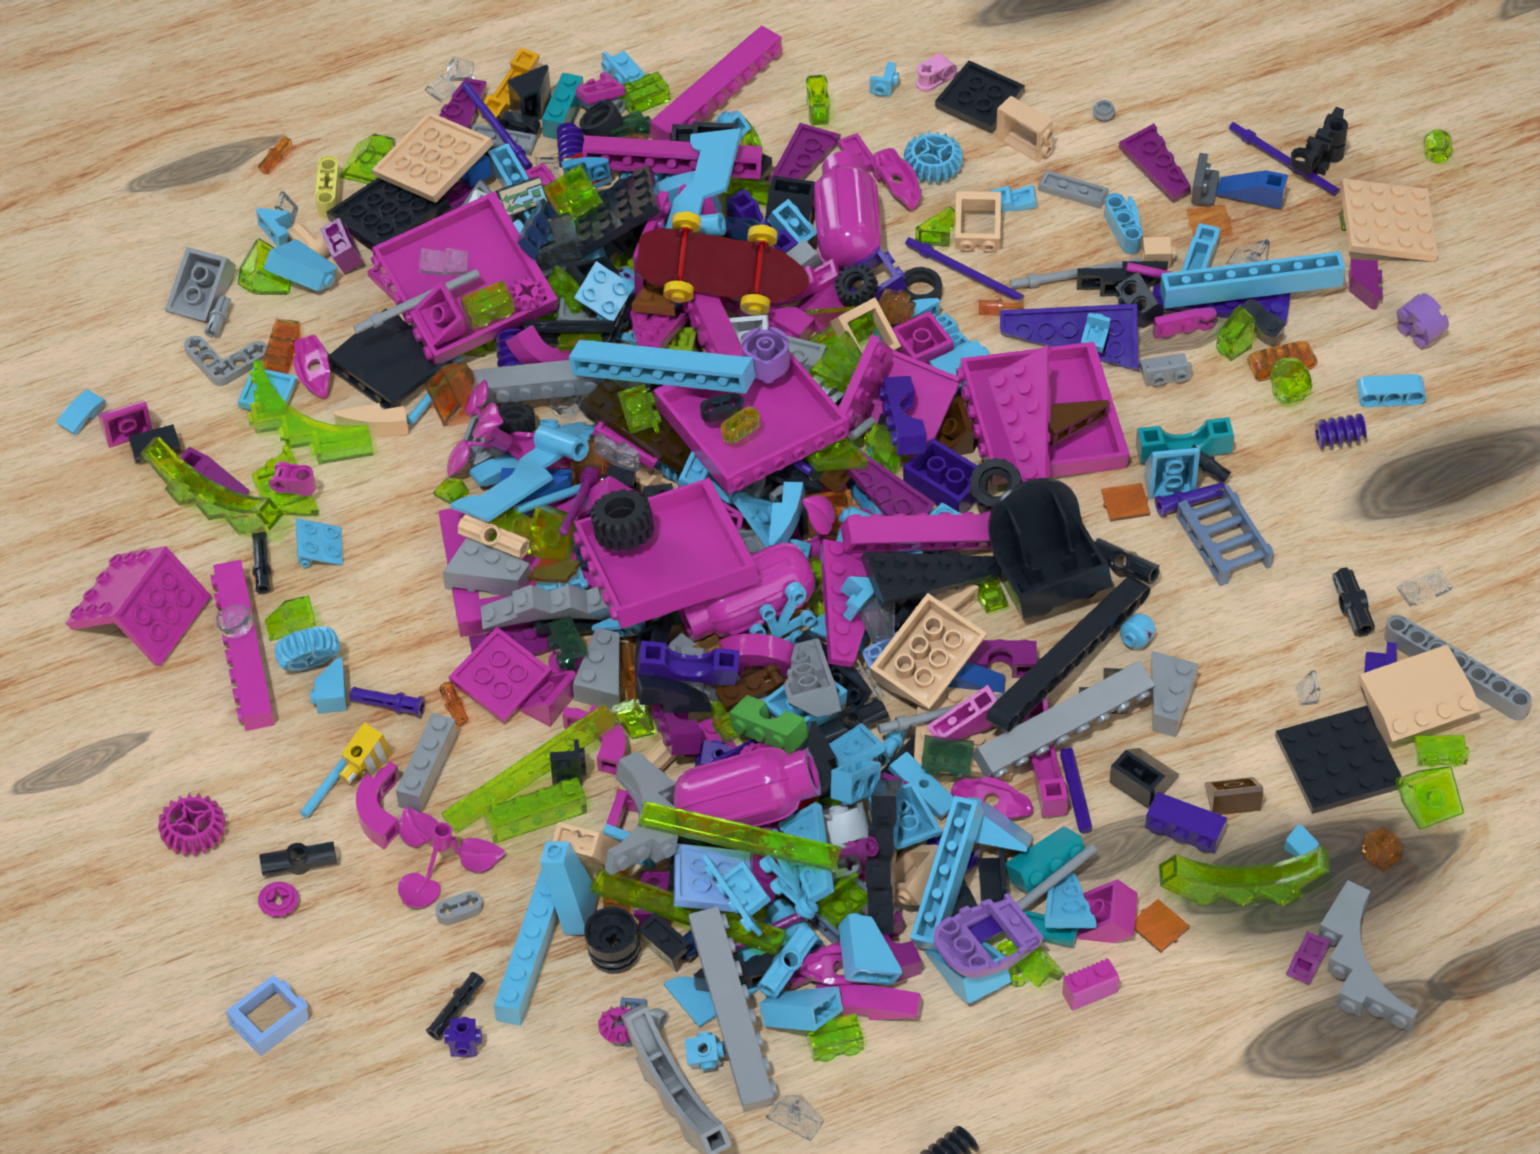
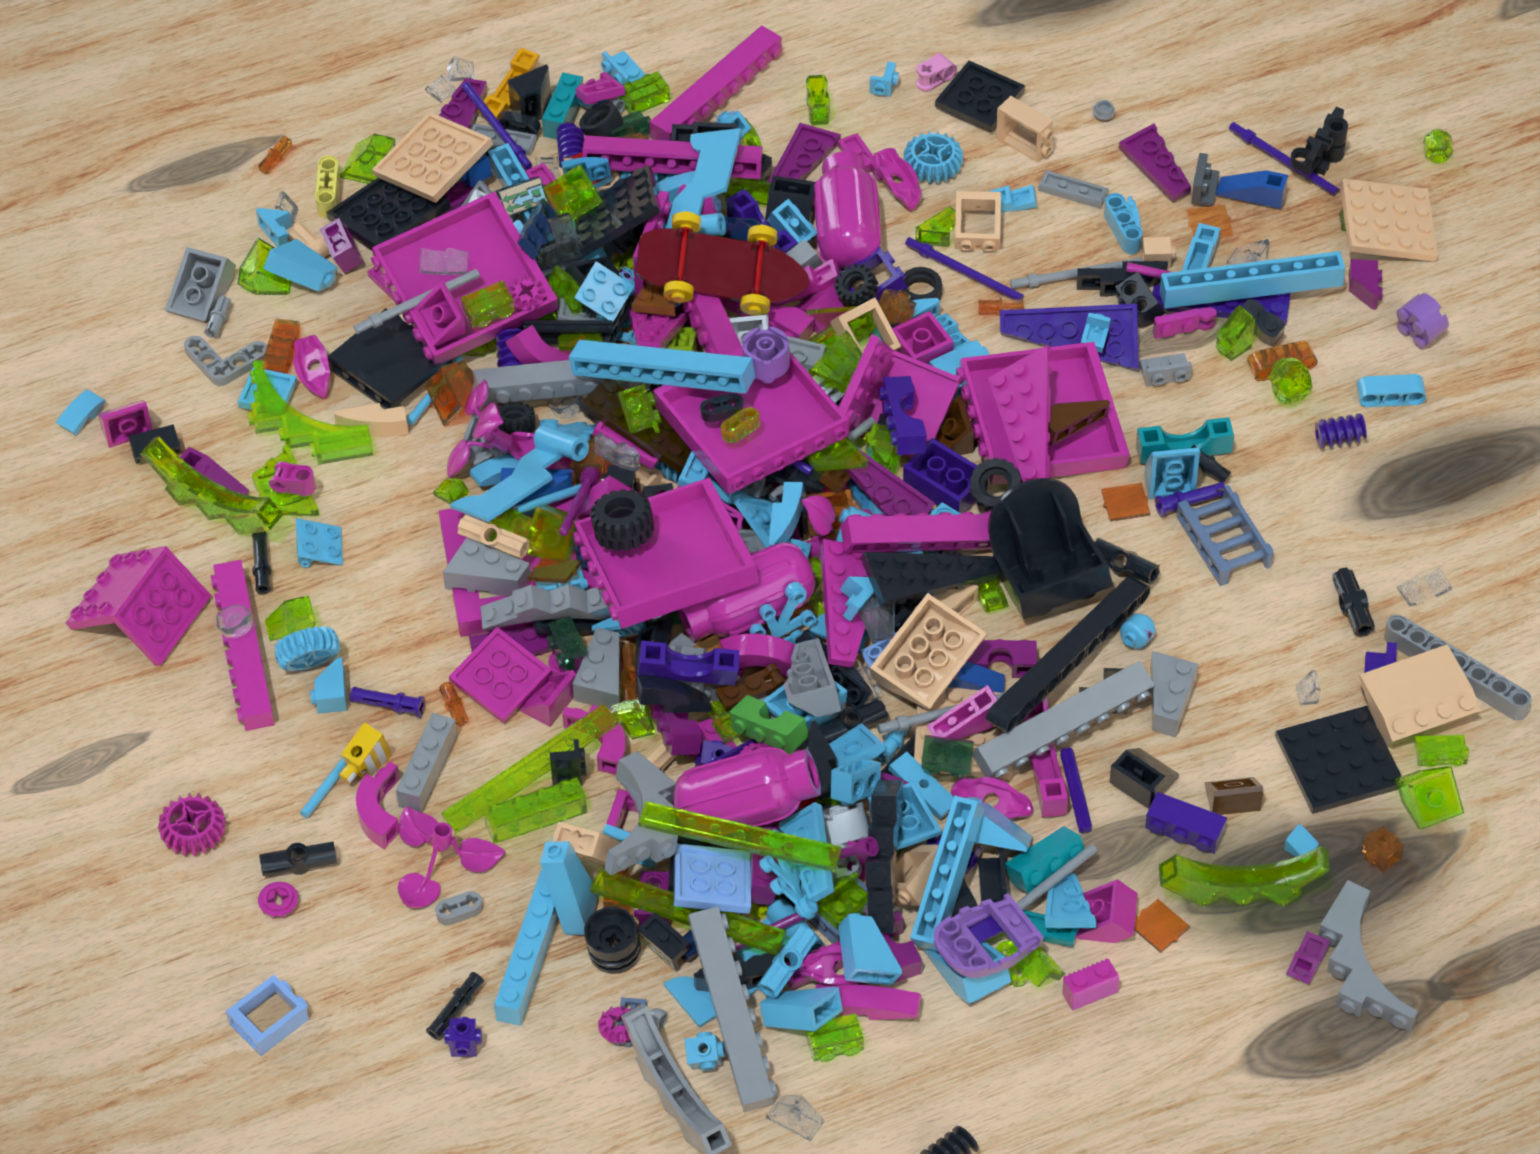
(742, 888): medium azure bracket -> none

